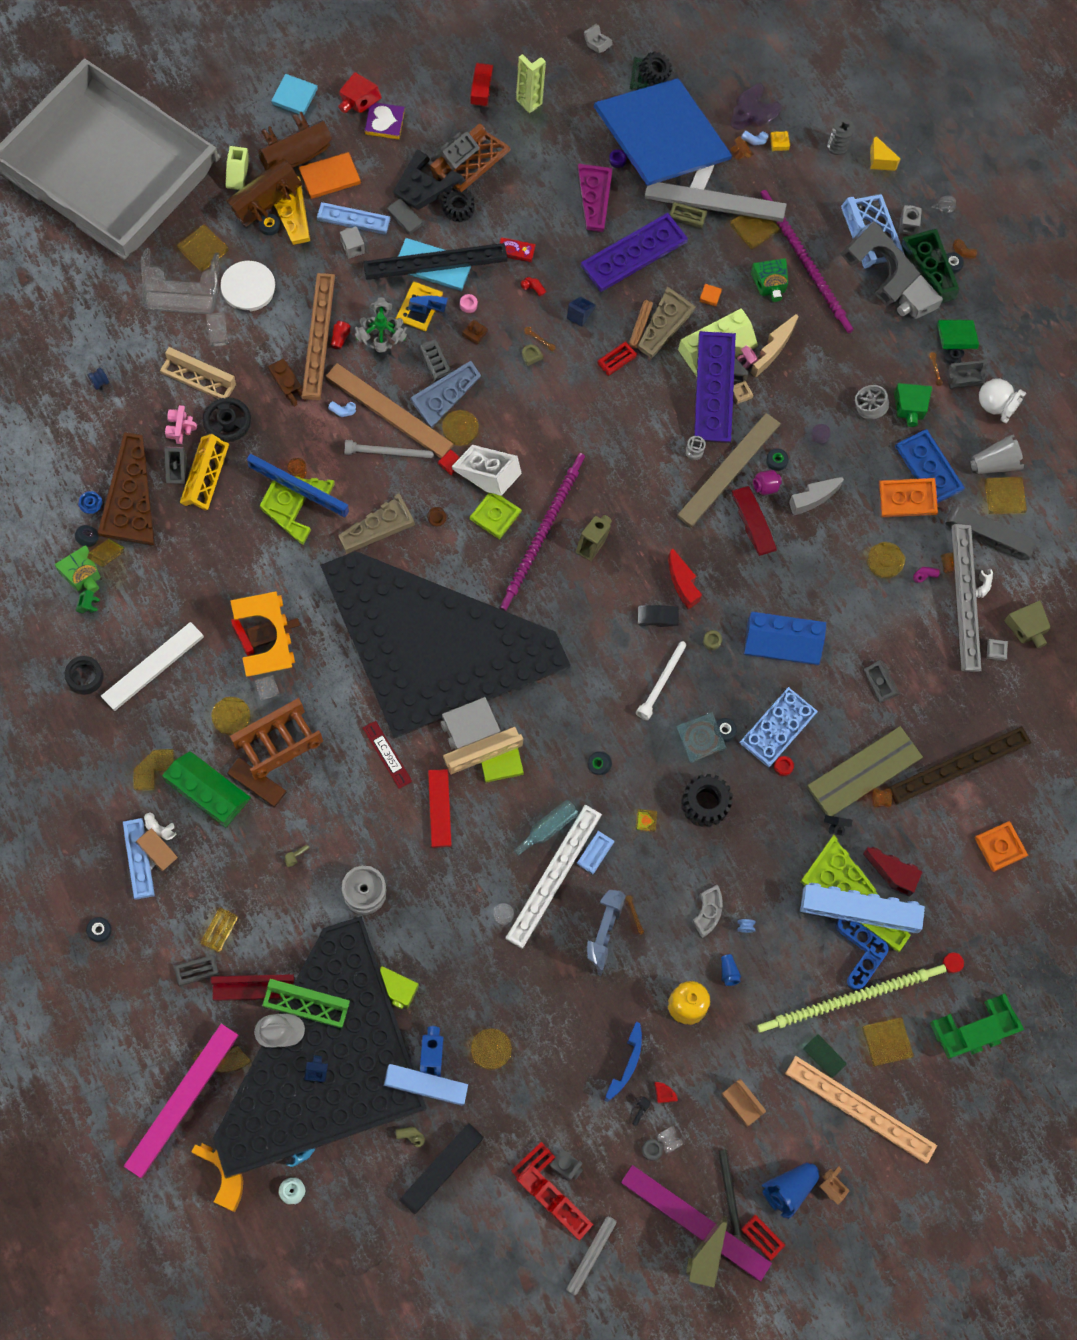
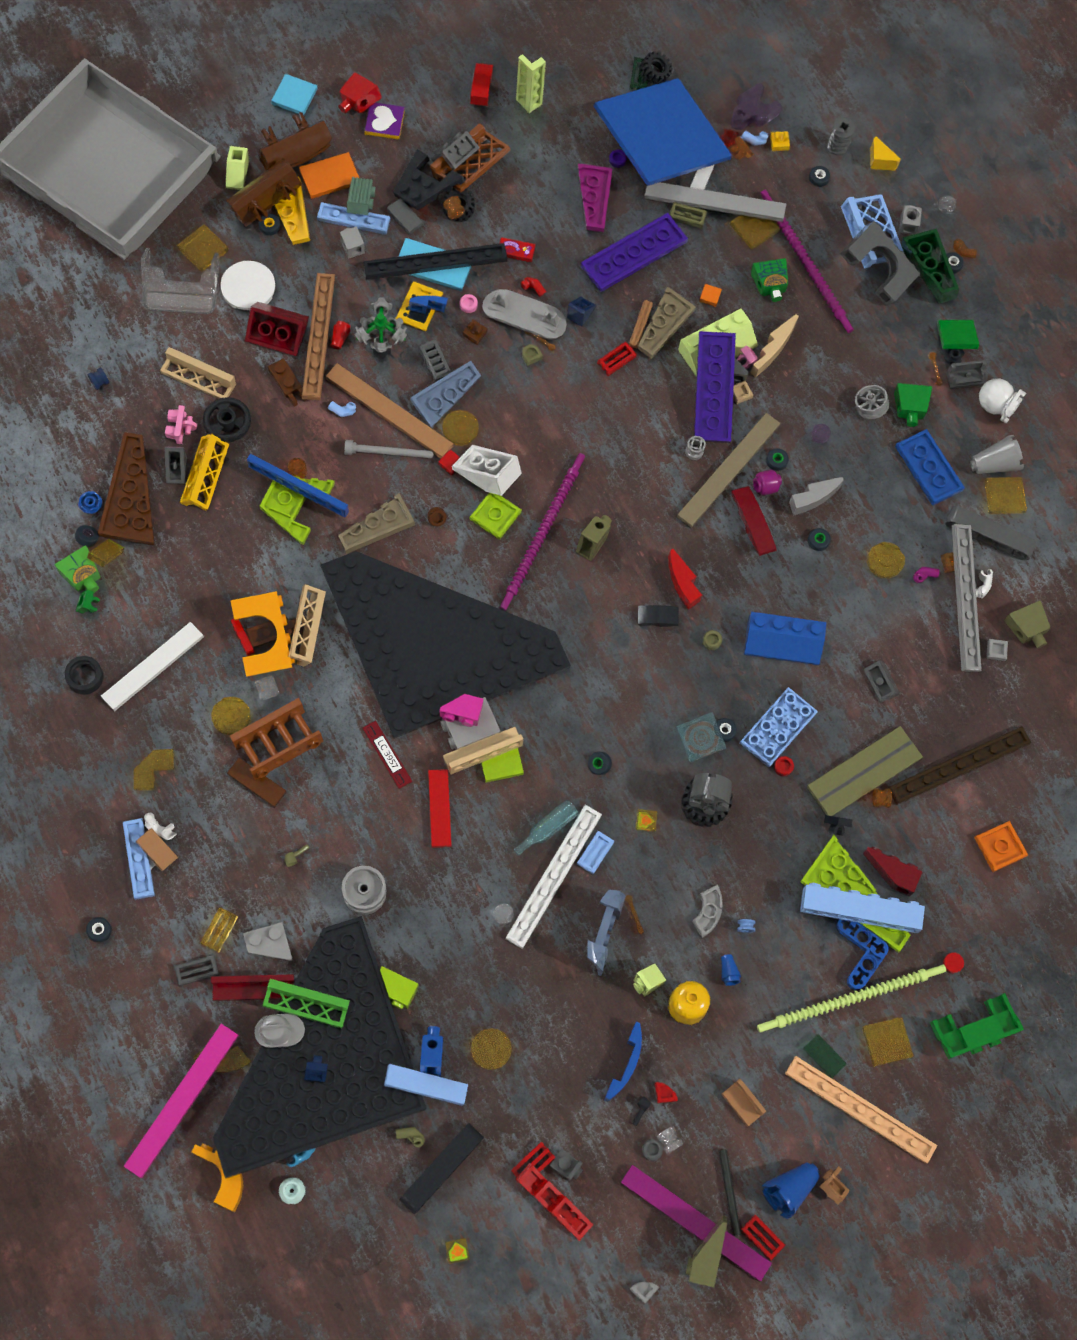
(206, 788): green slope -> none
(217, 329): clear tile -> none
(268, 942): none -> light grey wing
(276, 328): none -> dark red slope
(310, 625): none -> tan fence
(360, 196): none -> sand green brick
(454, 208): none -> clear orange wheel
(457, 1251): none -> tile
(463, 709): none -> dark pink slope
(525, 313): none -> light grey piece
(591, 1255): light grey axle -> none
(596, 40): light grey bracket -> none
(644, 1290): none -> light grey tile
(645, 710): white piece -> none
(648, 980): none -> yellowish green slope
(710, 793): none -> dark grey brick
(729, 134): none -> clear red plate
(816, 545): none -> black wheel
(819, 181): none -> black wheel
(908, 497): orange tile -> none
(919, 299): light grey torso -> none

